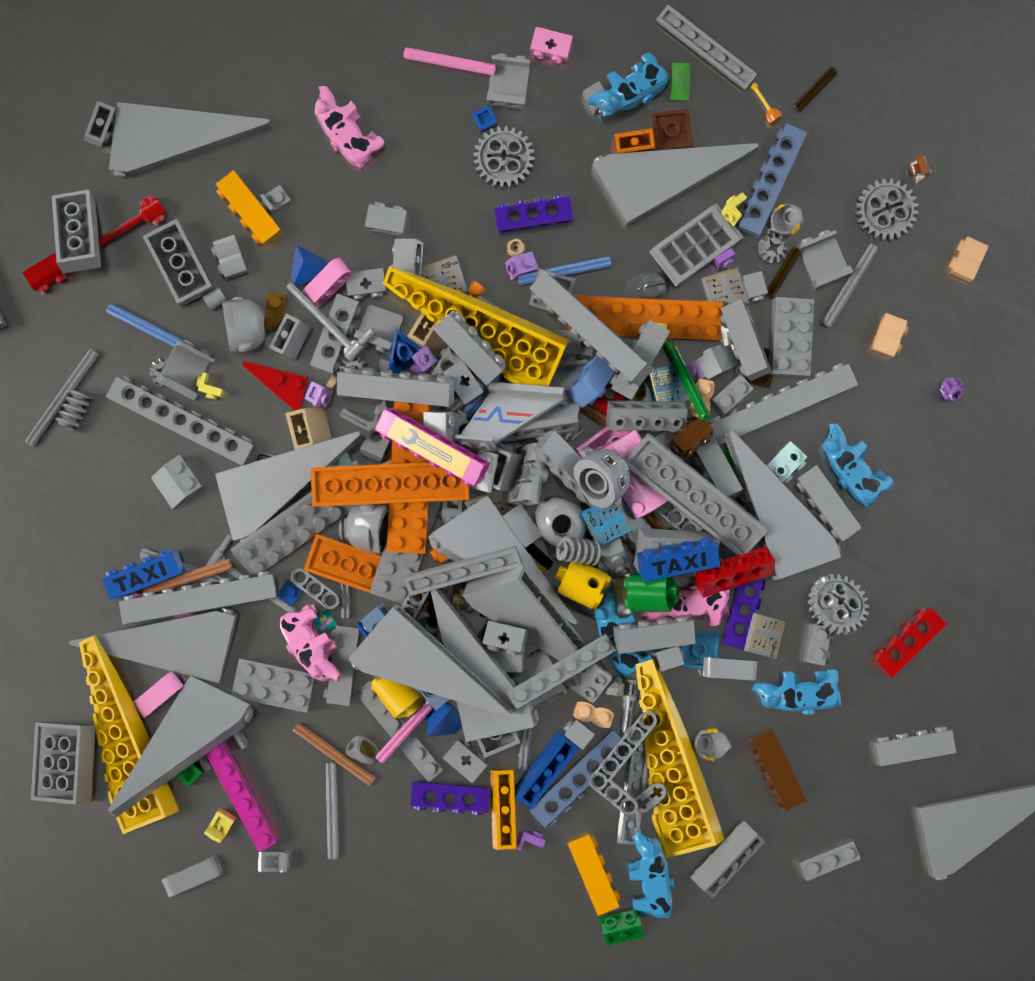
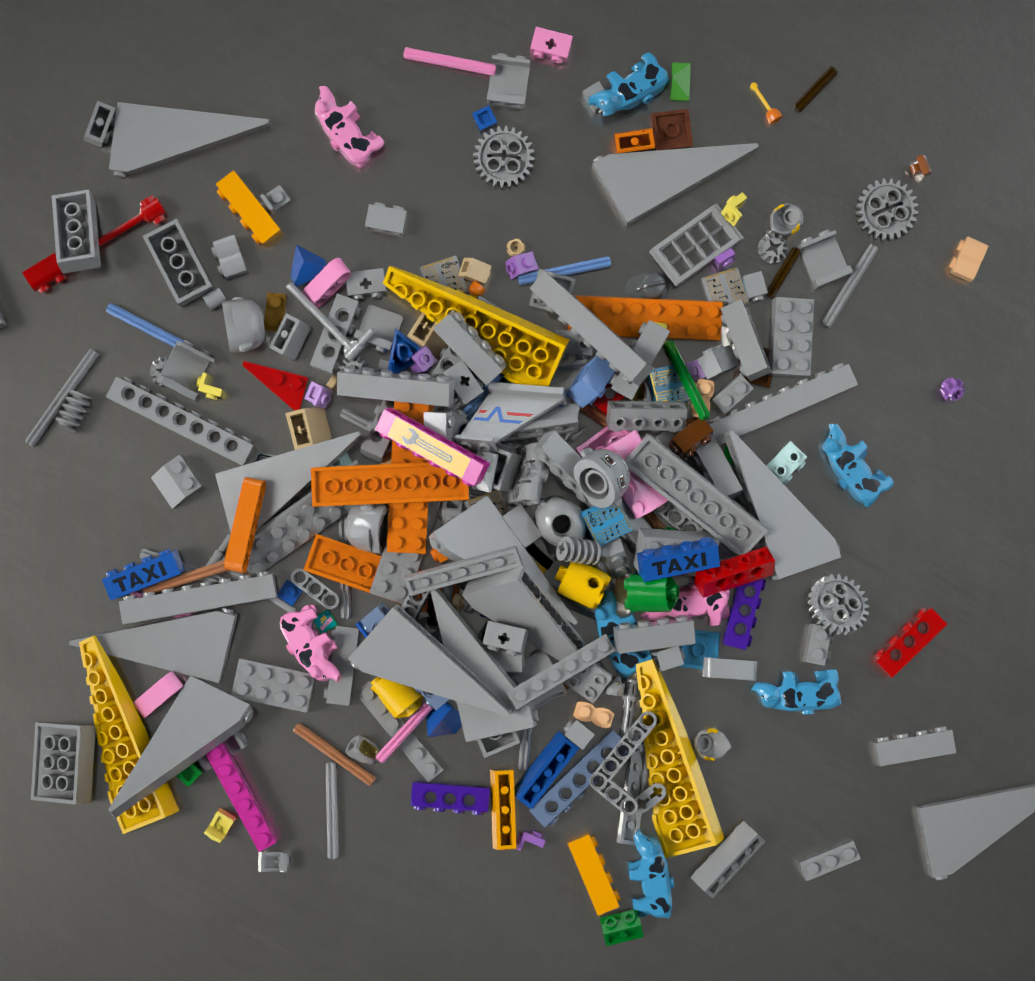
(190, 877): light grey beam -> none
(245, 525): none -> orange beam
(408, 255): light grey brick -> none
(455, 759): light grey brick -> none
(475, 270): none -> tan brick
(525, 222): dark purple brick -> none
(706, 47): light grey plate -> none
(764, 636): light grey tile -> none
(776, 768): reddish brown brick -> none
(795, 138): sand blue brick -> none
(828, 504): light grey brick -> none
(889, 335): light nougat brick -> none

